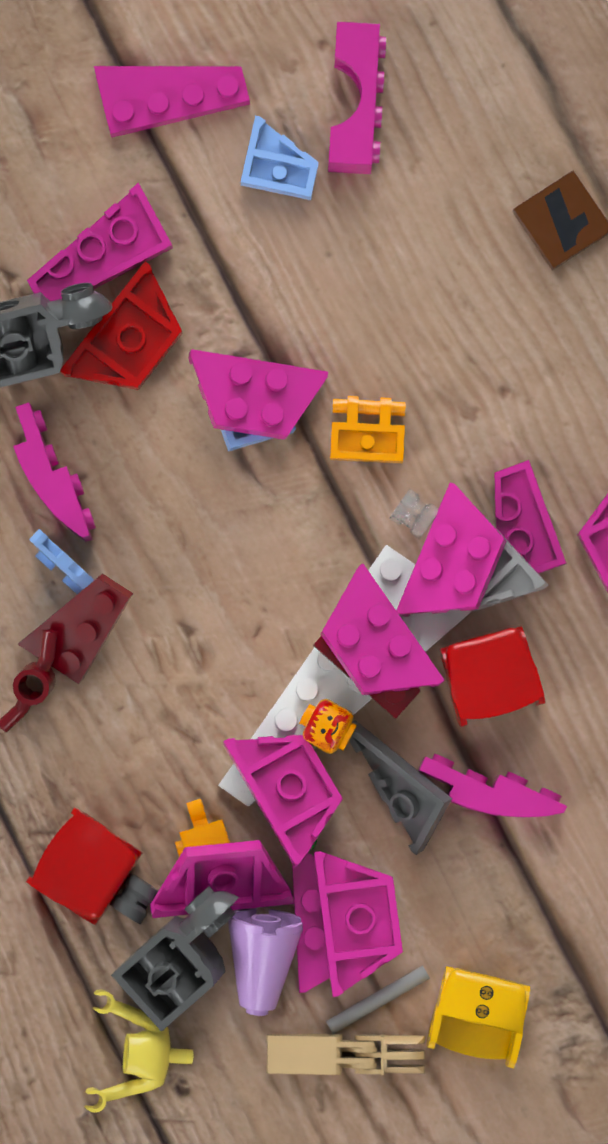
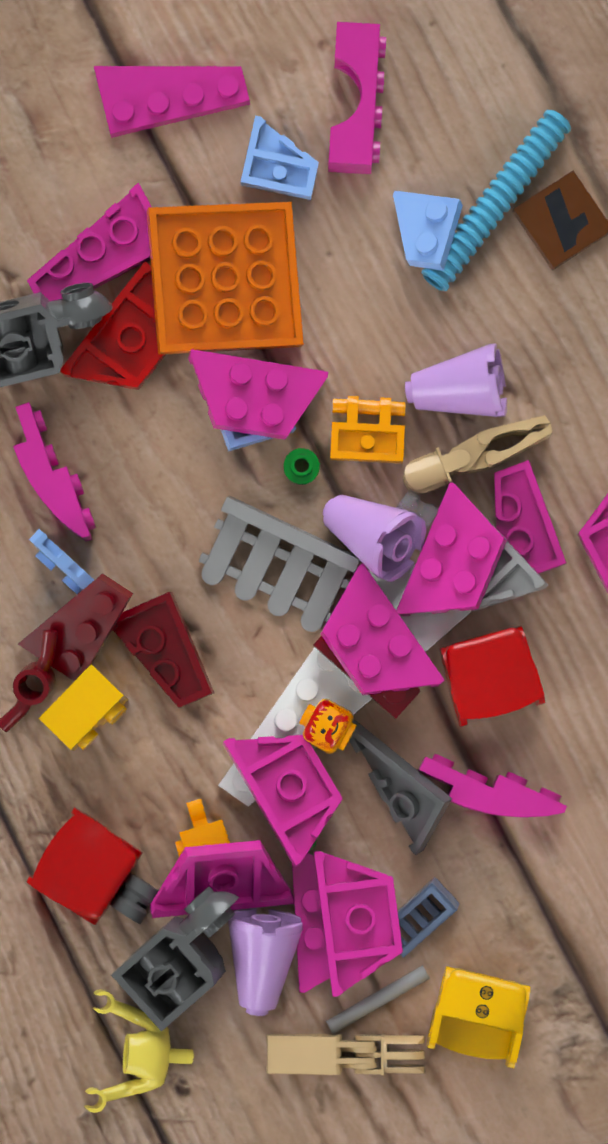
(83, 708): none -> yellow brick
(165, 648): none -> dark red wing
(224, 277): none -> orange plate
(262, 553): none -> light grey fence
(310, 474): none -> green plate
(376, 534): none -> lavender cone
(427, 227): none -> light blue wing
(443, 896): none -> sand blue slope
(461, 384): none -> lavender cone
(469, 457): none -> tan arm
(500, 195): none -> medium azure piece

